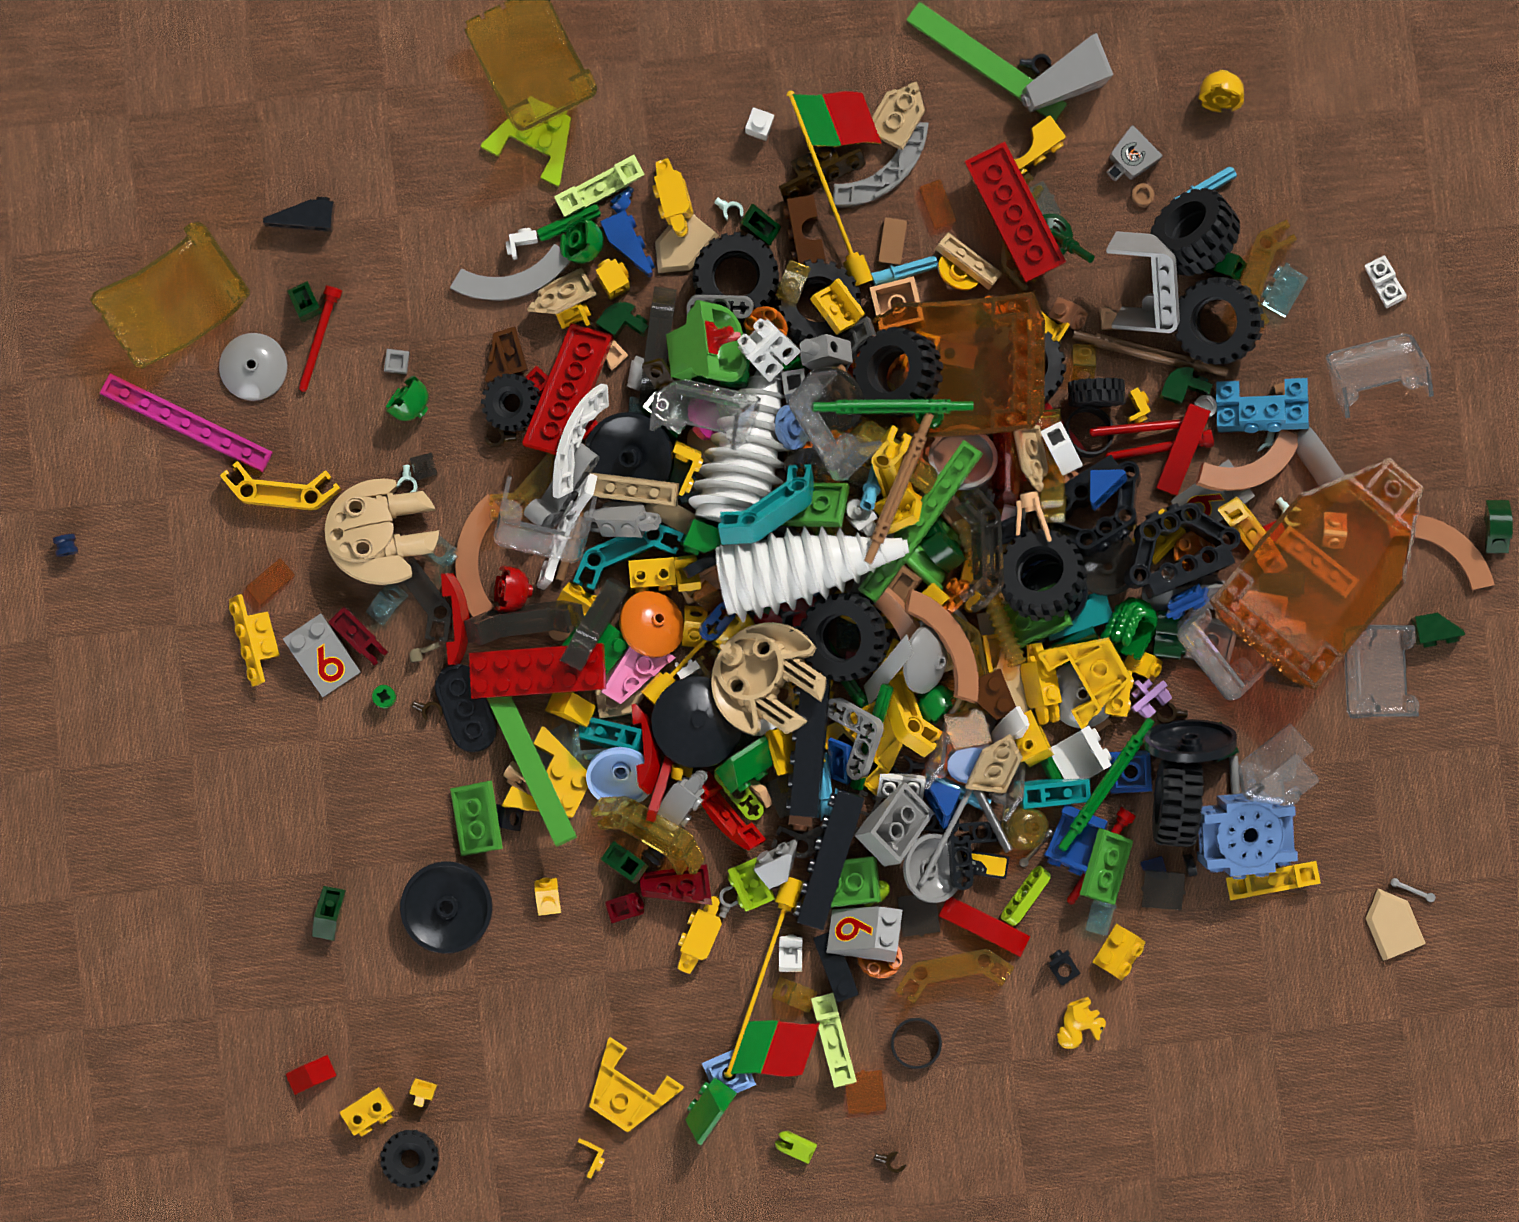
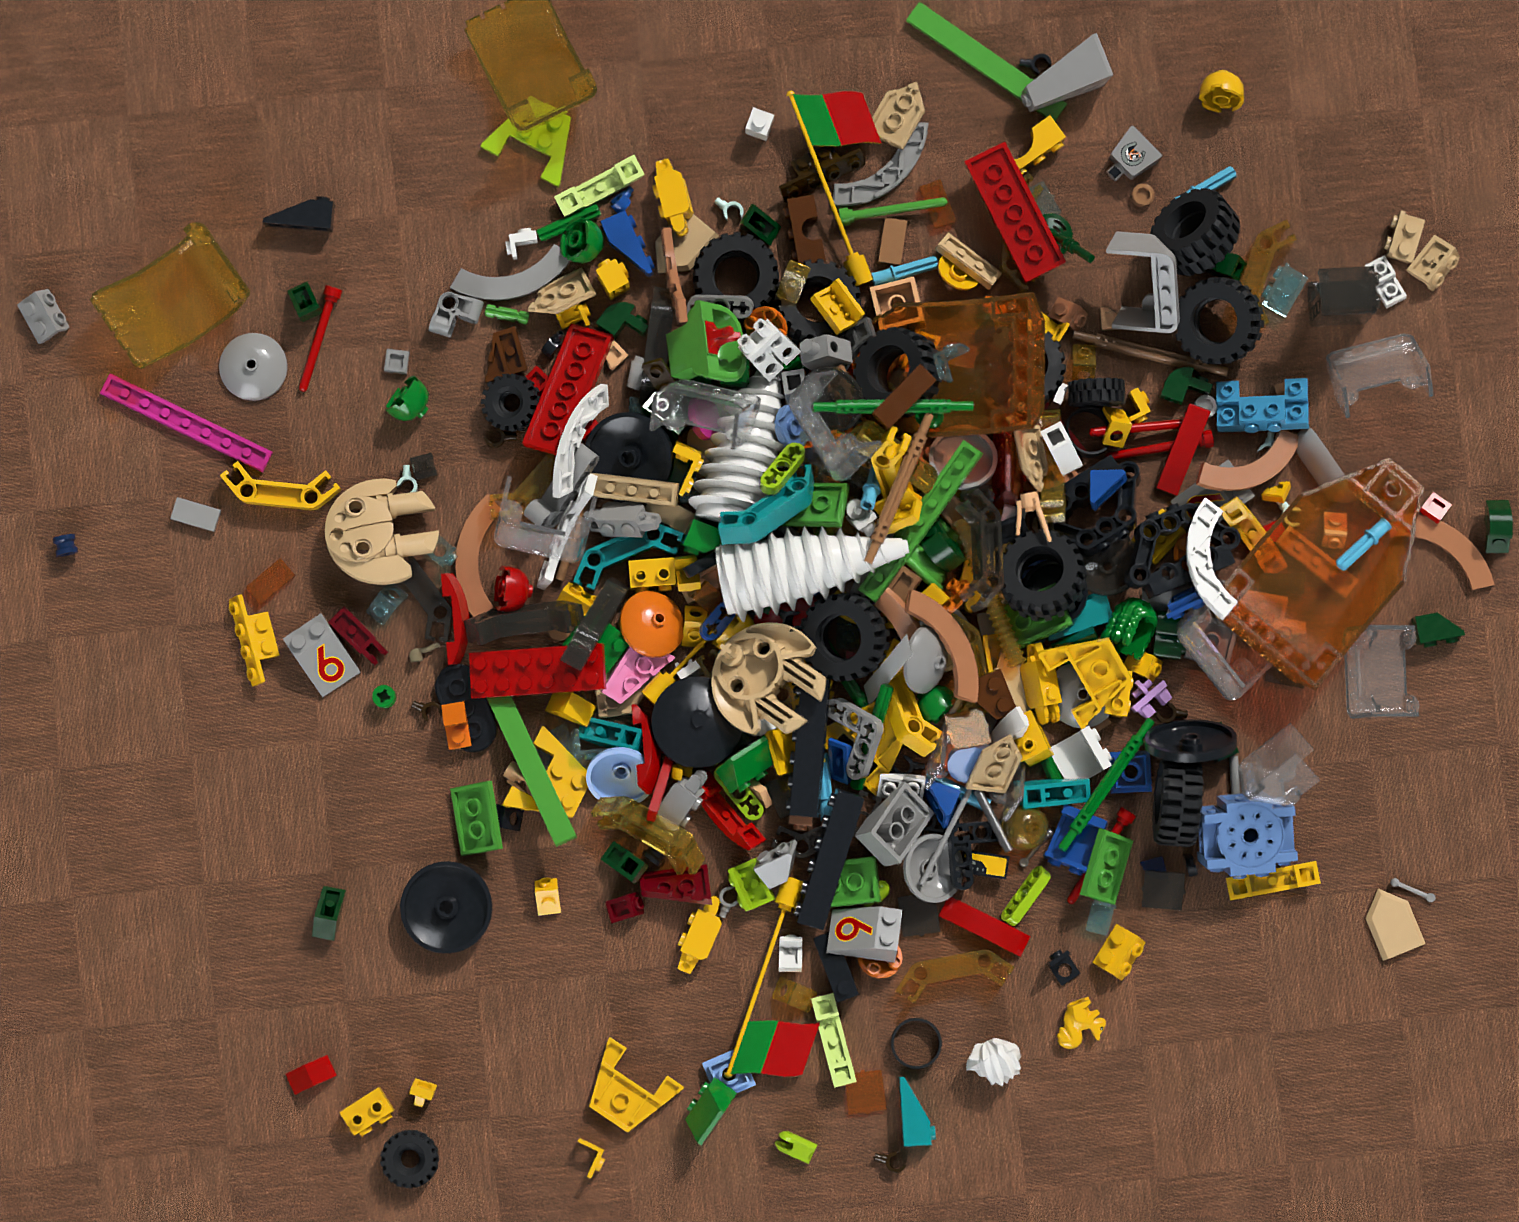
(43, 315): none -> light grey bracket
(195, 514): none -> light grey tile
(456, 725): none -> orange slope
(465, 308): none -> light grey piece
(507, 314): none -> bright green axle
(551, 345): none -> black piece
(677, 298): none -> nougat tile
(782, 459): none -> lime beam
(848, 215): none -> bright green piece
(904, 396): none -> reddish brown tile
(915, 1123): none -> teal slope
(949, 352): none -> clear light blue bracket
(995, 1060): none -> white hair
(1058, 397): none -> tile
(1117, 421): none -> yellow bracket
(1200, 561): none -> white tile
(1277, 493): none -> yellow tile
(1343, 296): none -> clear smoke windscreen
(1363, 544): none -> medium azure axle
(1404, 238): none -> tan bracket
(1434, 262): none -> tan bracket
(1435, 508): none -> tile

